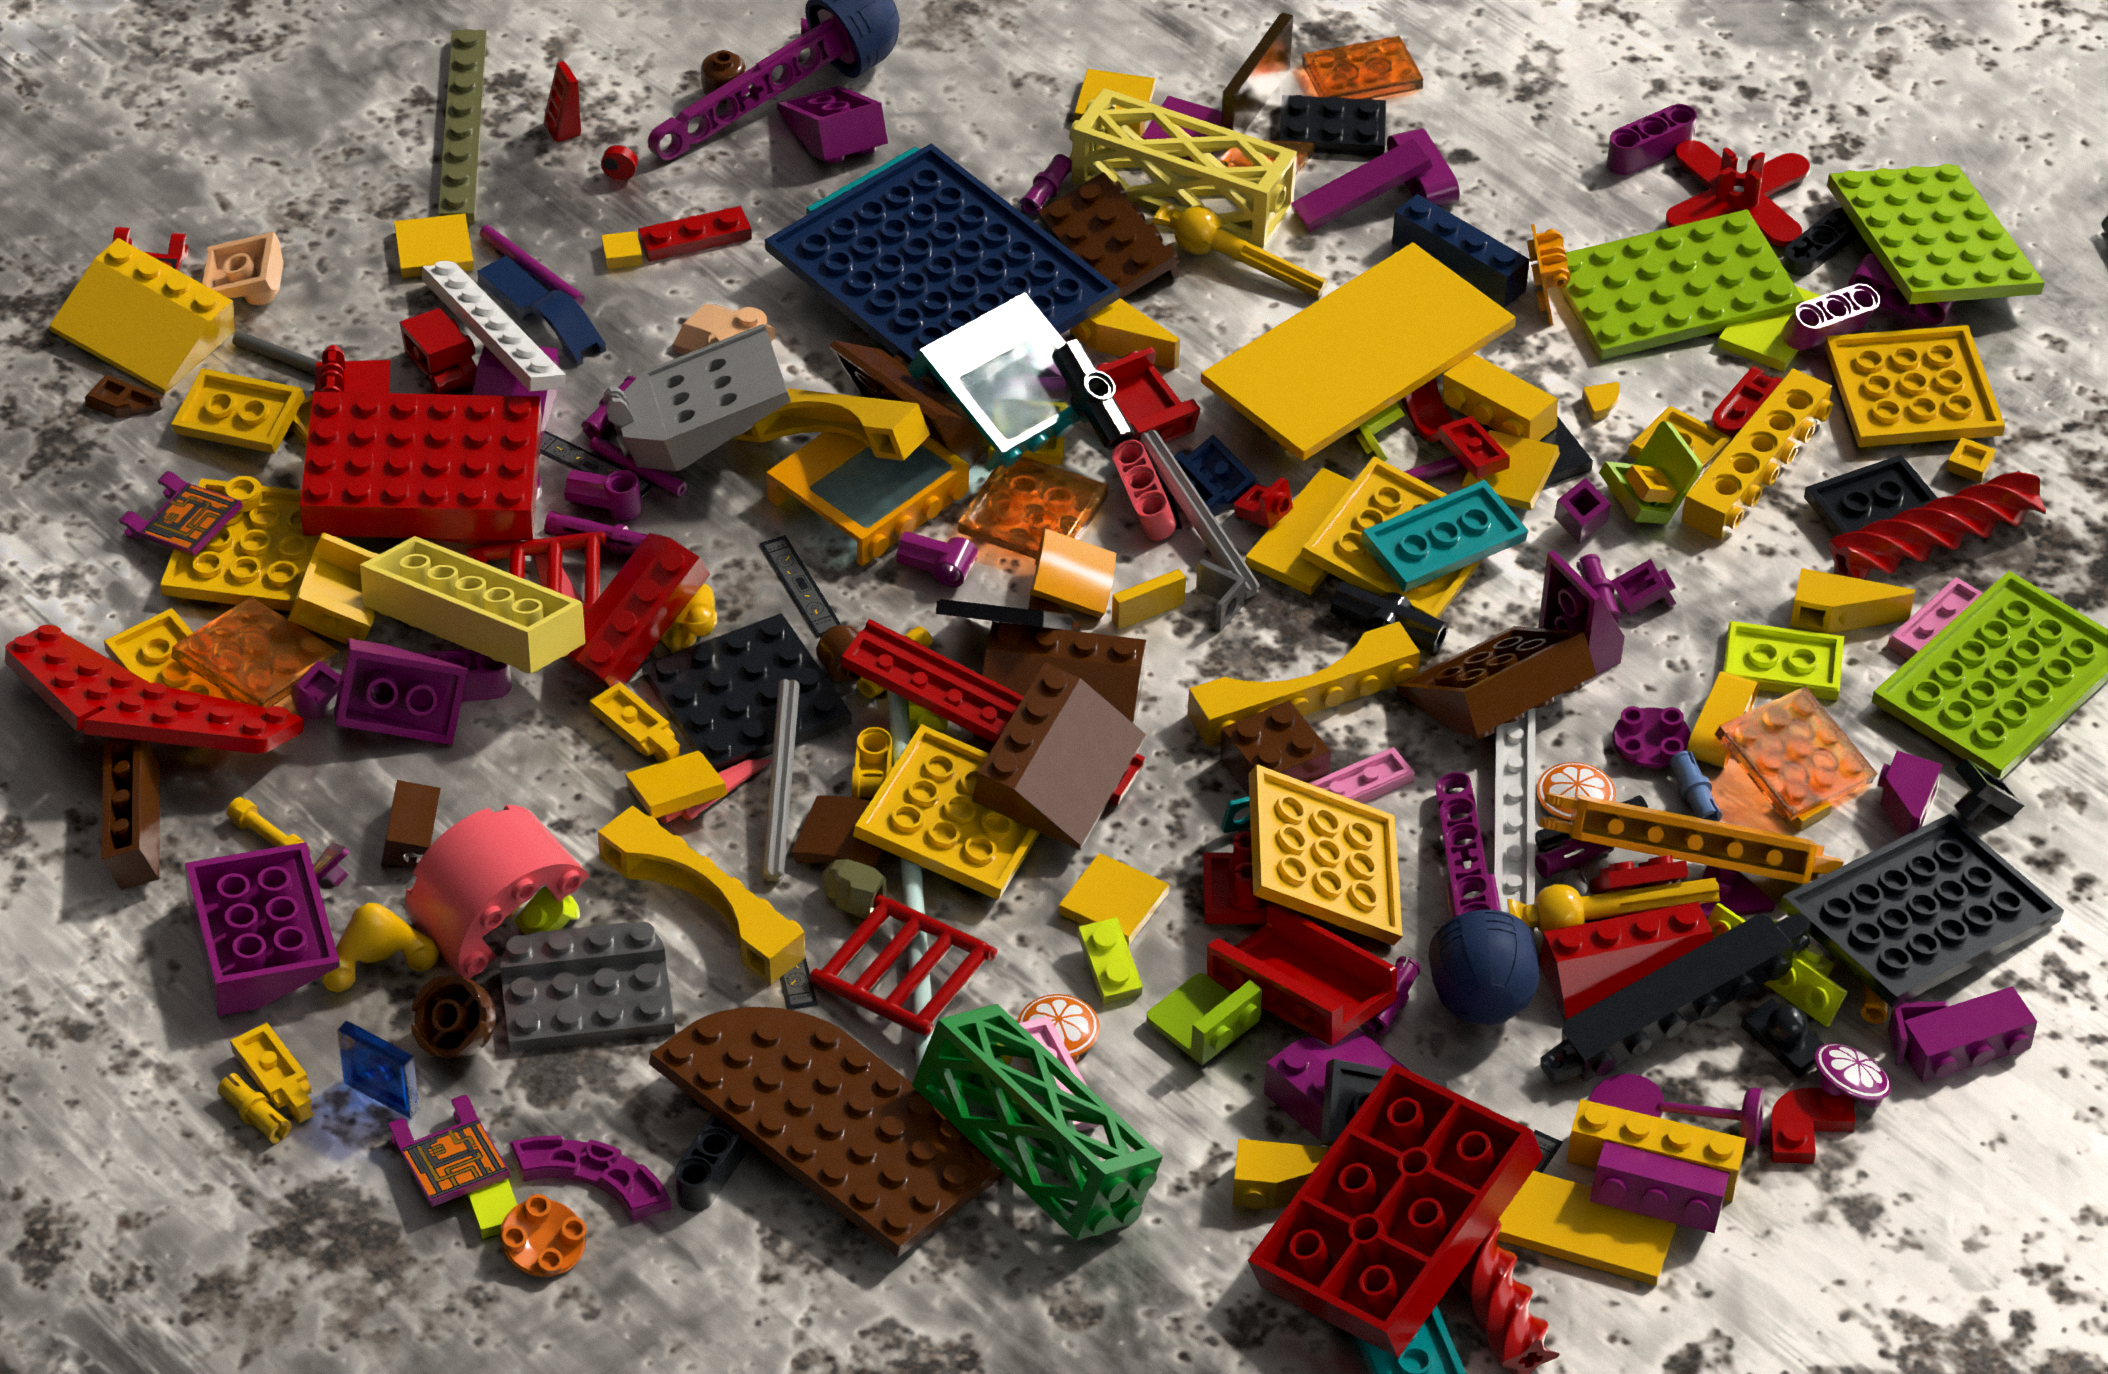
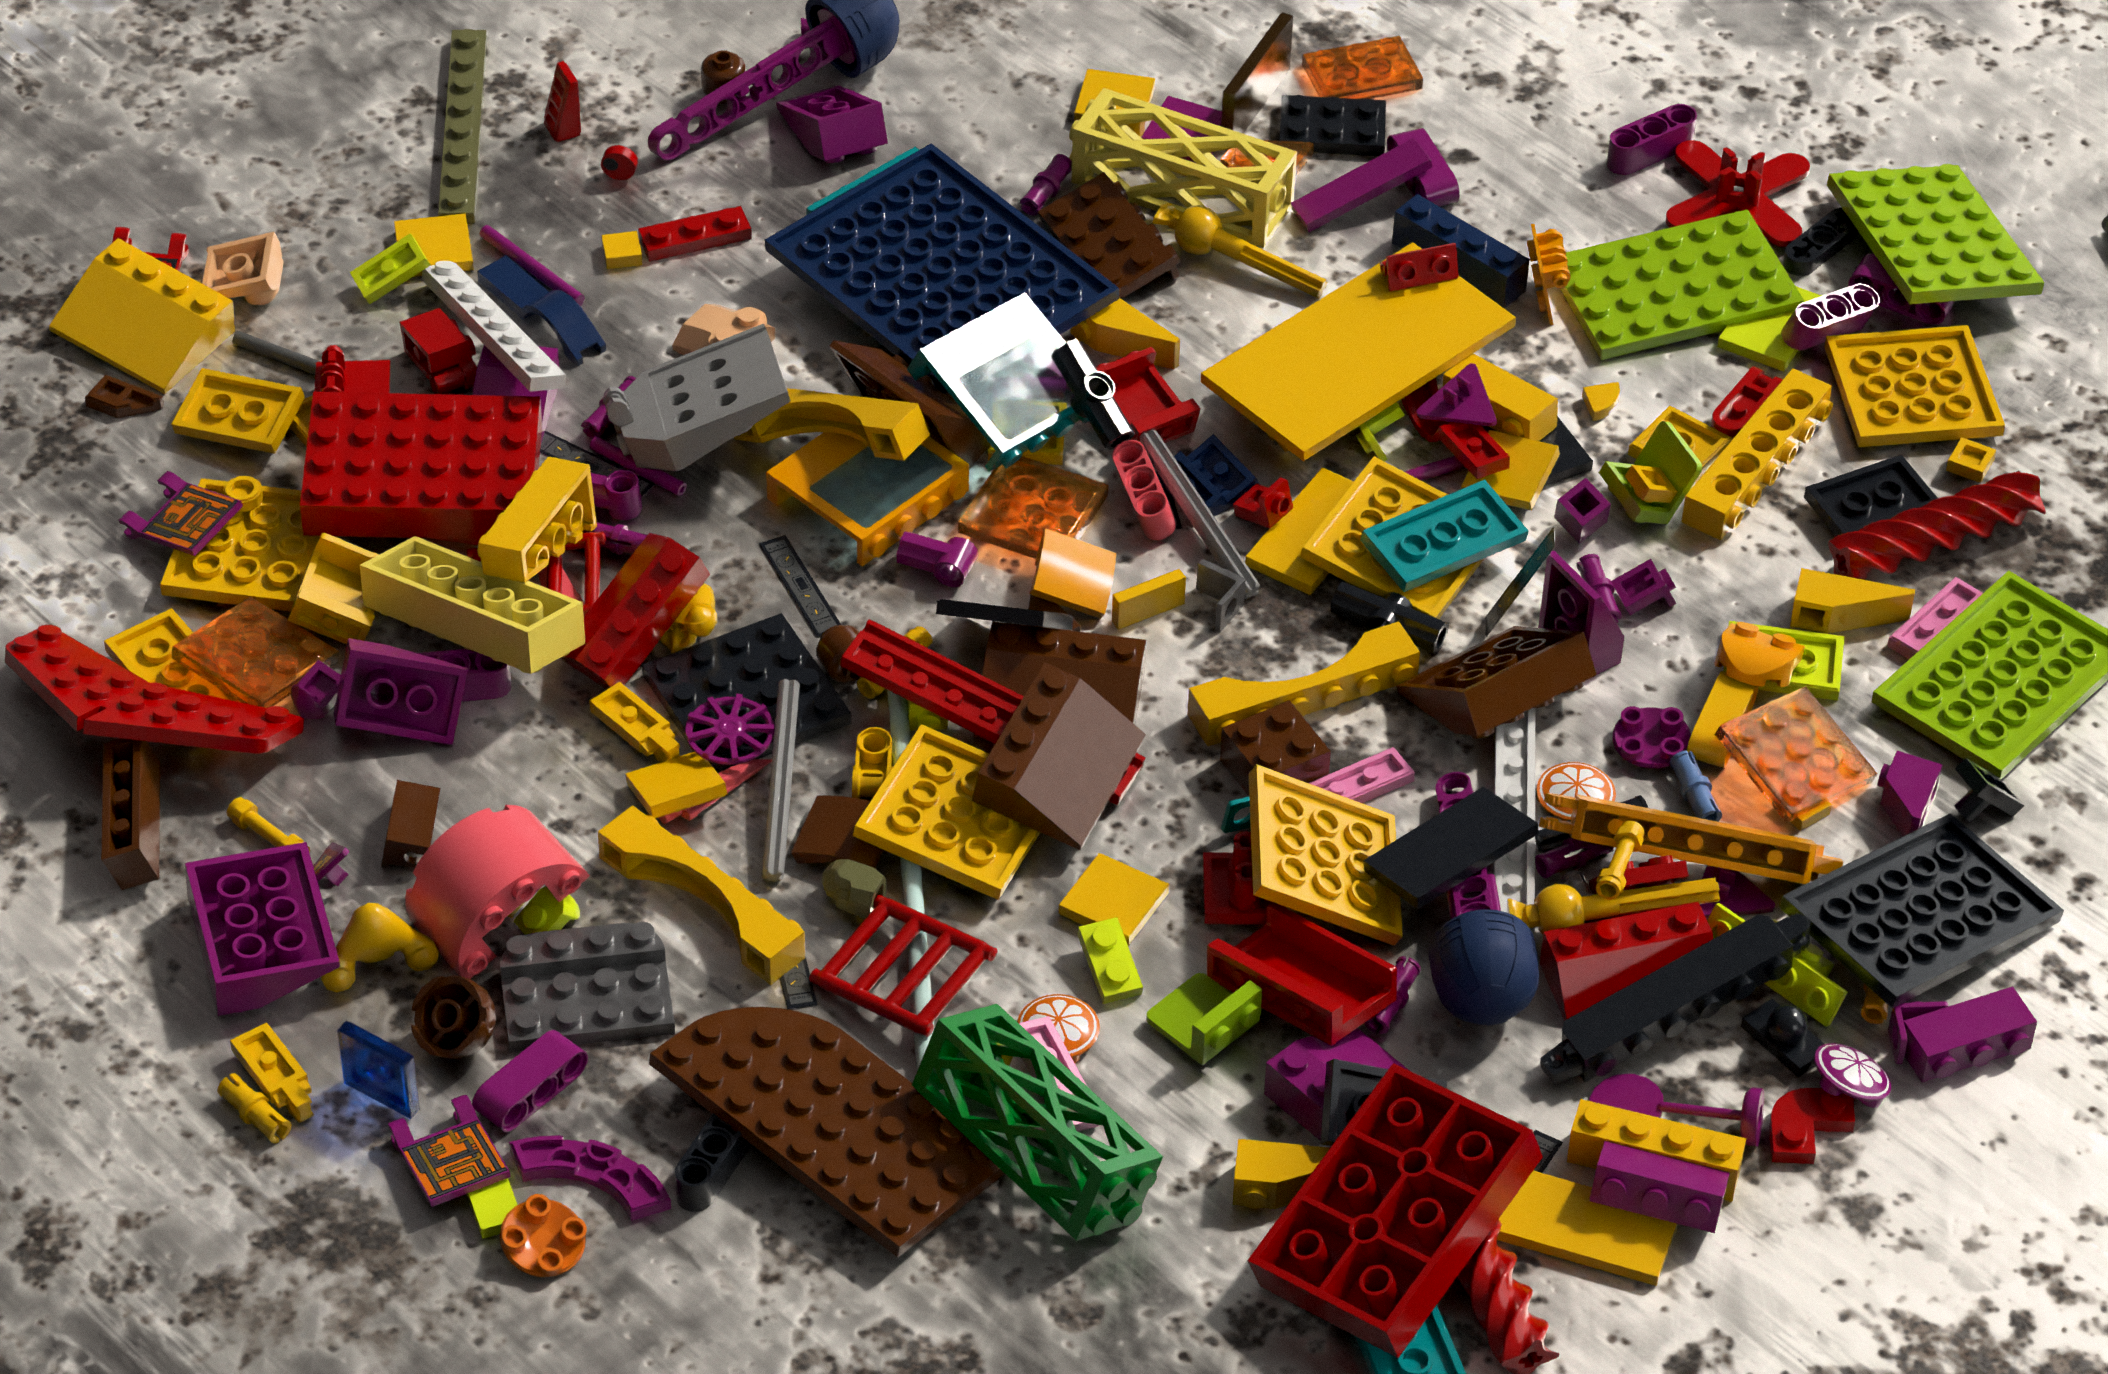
(390, 268): none -> neon yellow plate
(530, 1080): none -> magenta beam
(540, 521): none -> yellow wedge
(729, 729): none -> magenta wheel
(1420, 267): none -> red hinge
(1450, 847): none -> black tile
(1461, 401): none -> magenta piece
(1520, 582): none -> sticker
(1611, 879): none -> yellow bar
(1756, 656): none -> light orange slope

